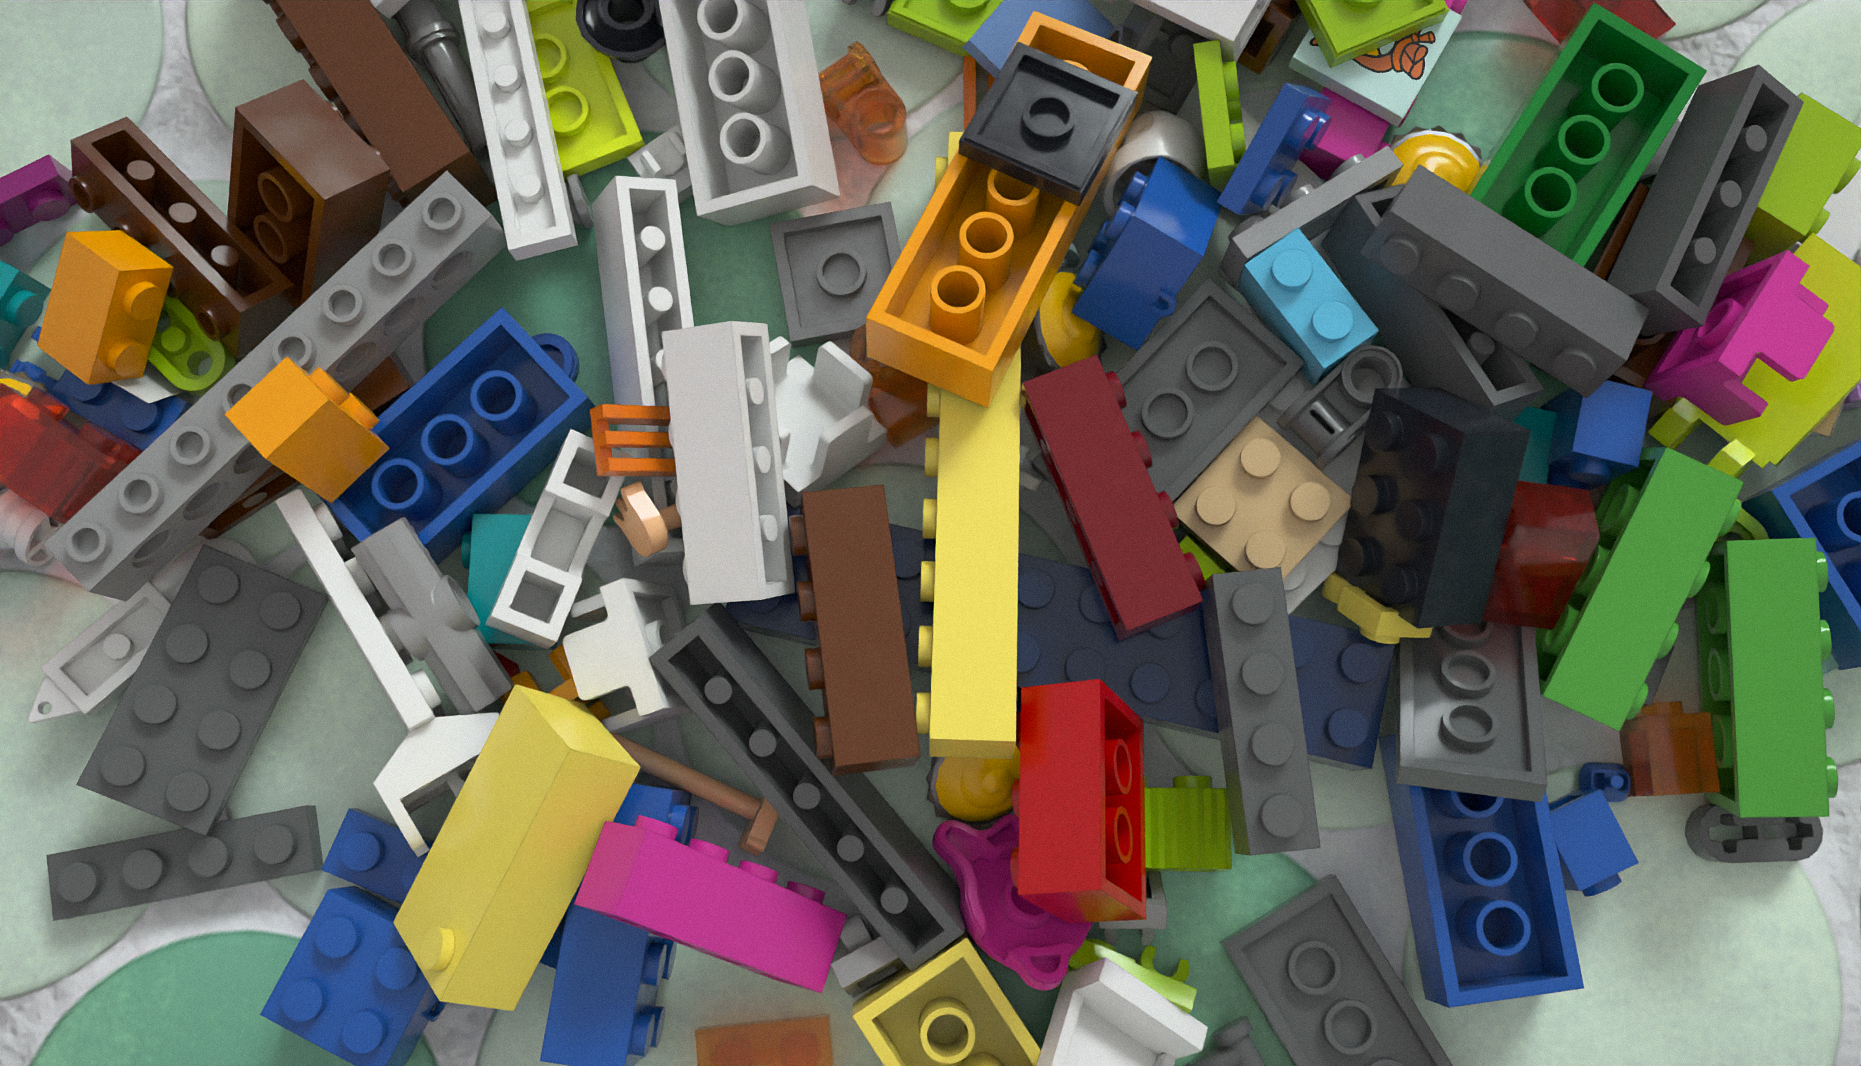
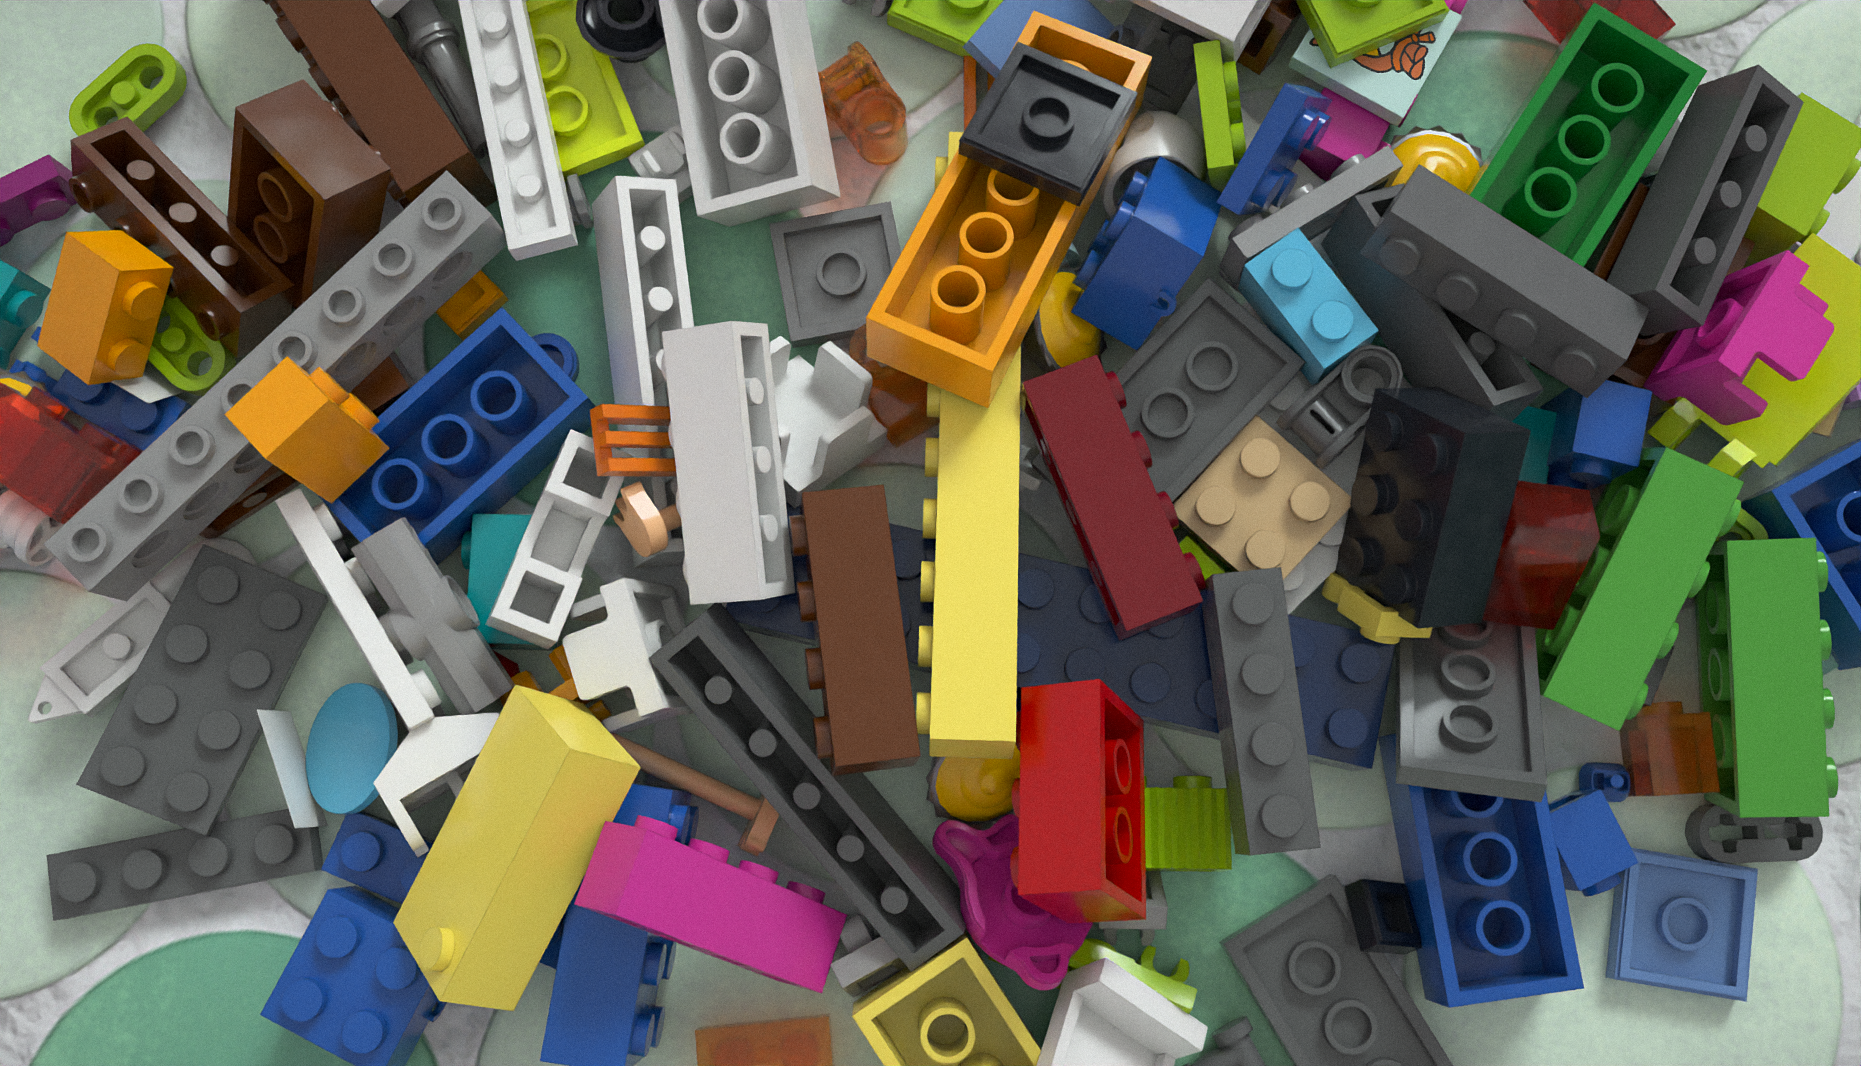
(126, 91): none -> lime plate
(291, 768): none -> white sticker
(350, 747): none -> medium azure piece
(472, 305): none -> light orange tile
(1383, 917): none -> black tile
(1683, 925): none -> medium blue tile

